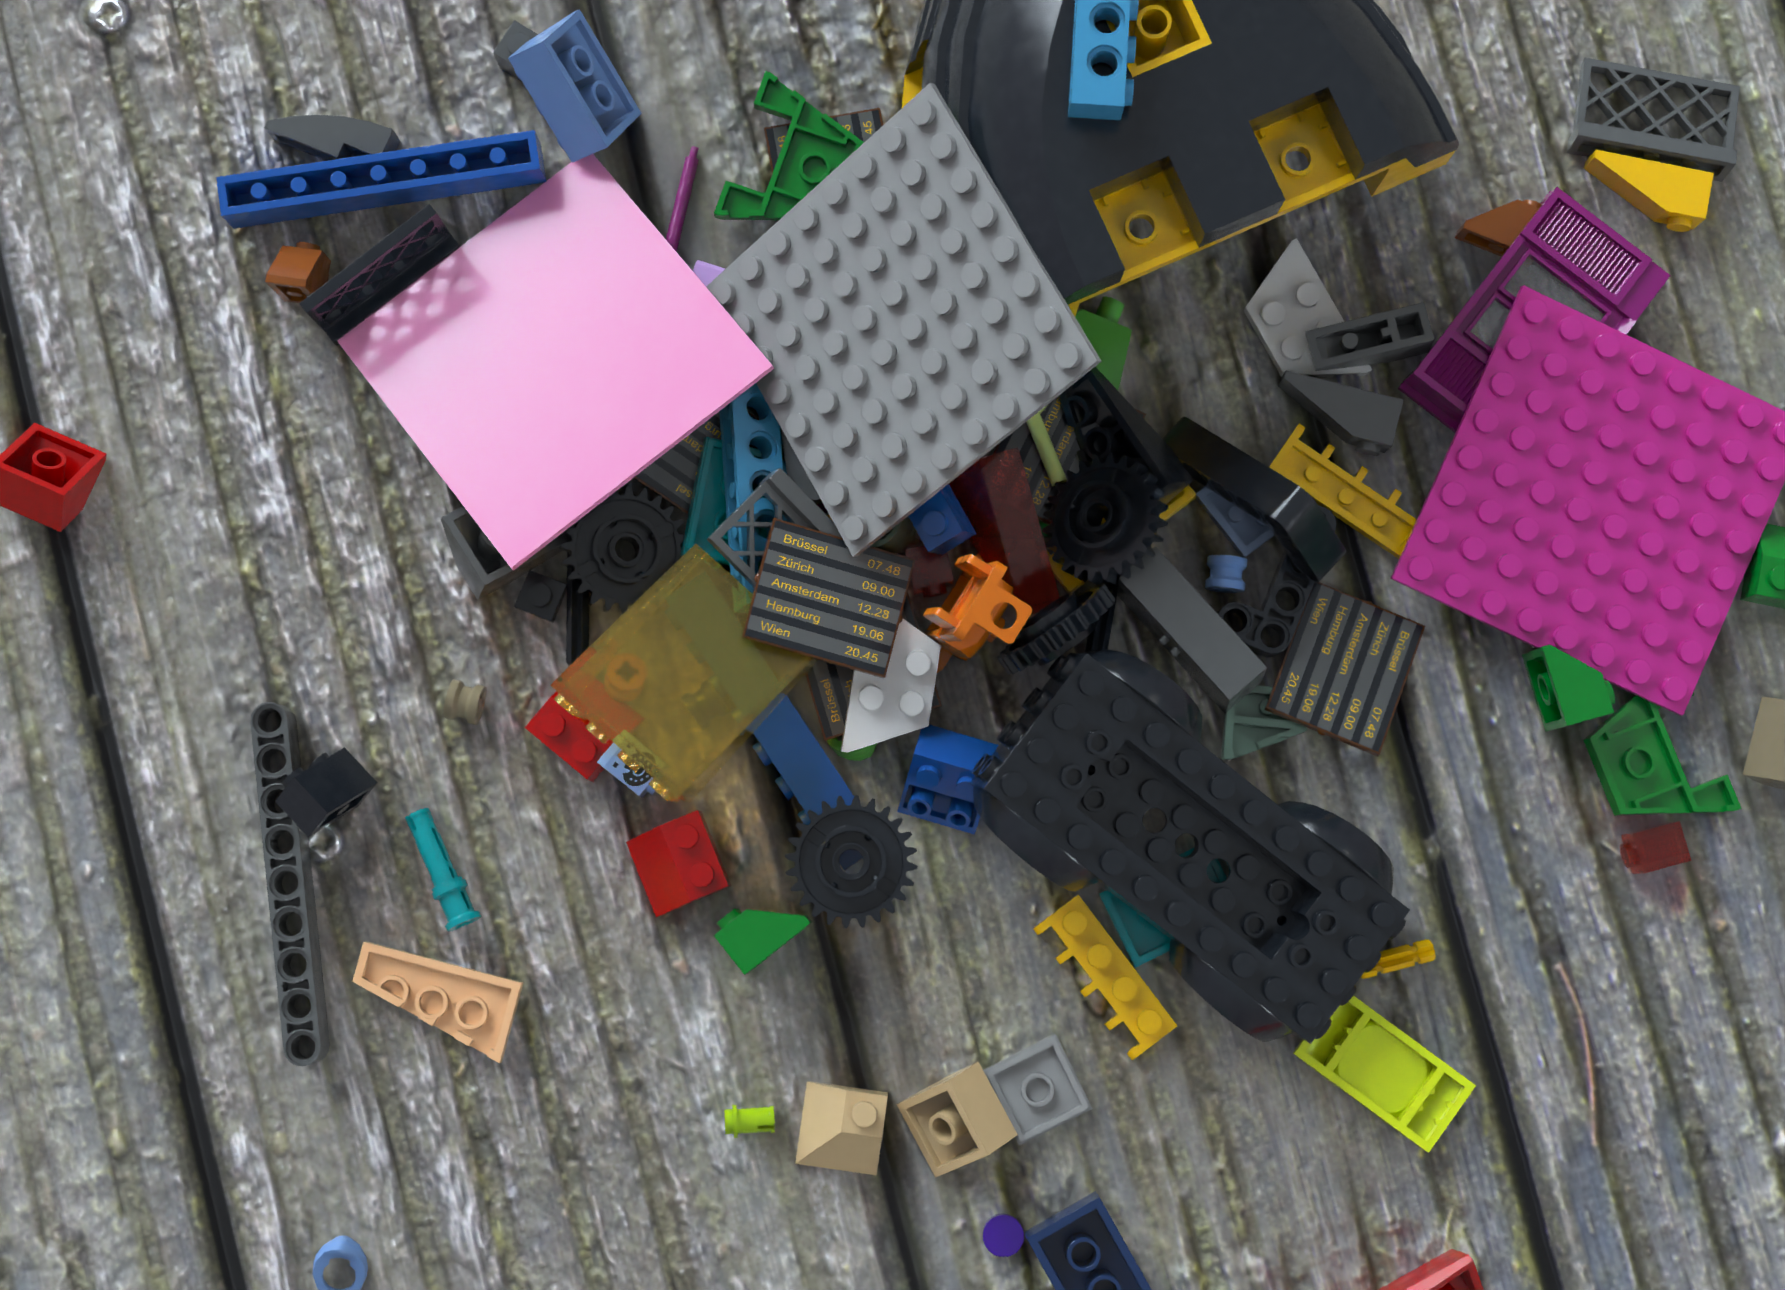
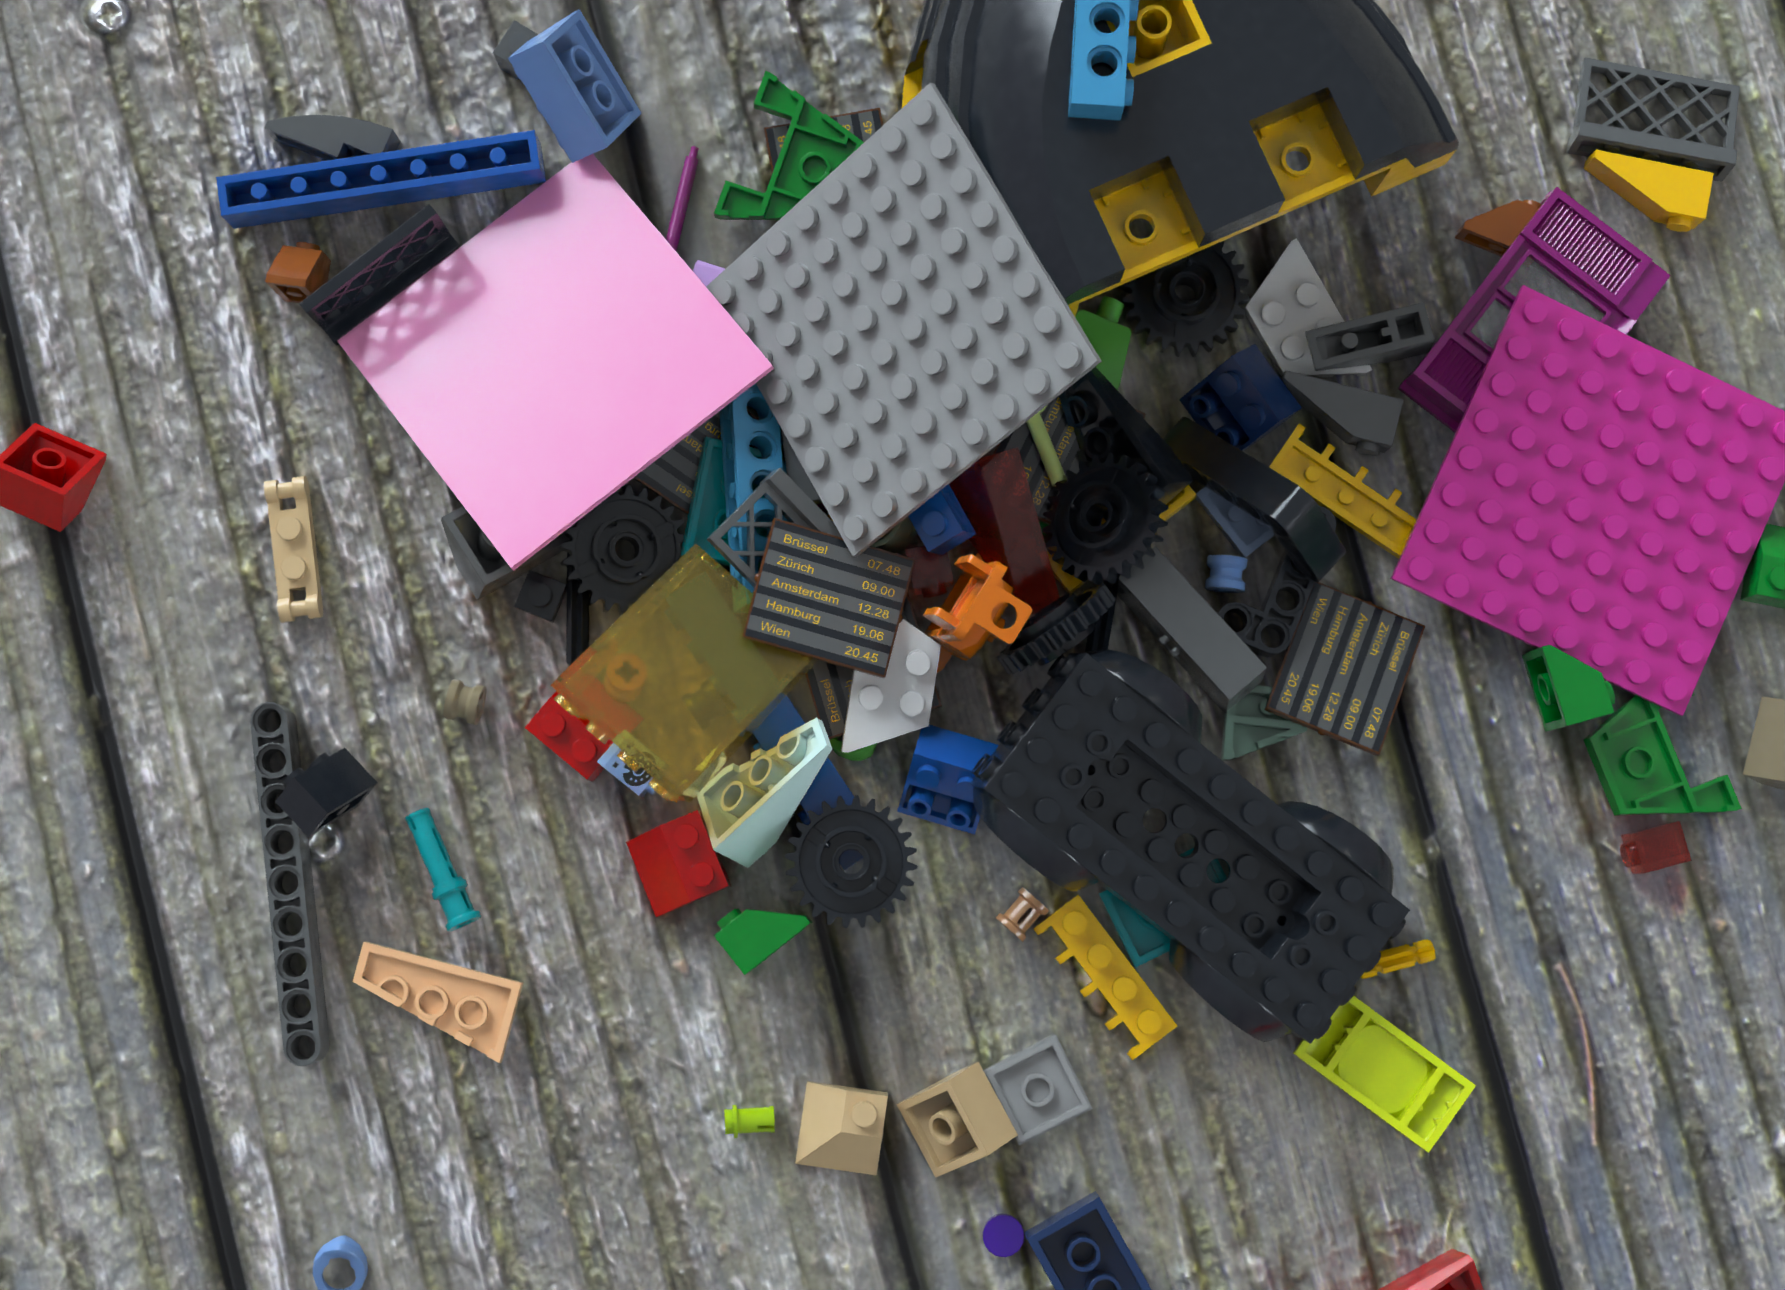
(294, 549): none -> tan plate
(754, 801): none -> light aqua wedge
(1022, 914): none -> medium nougat bush
(1195, 320): none -> black gear
(1241, 399): none -> dark blue slope

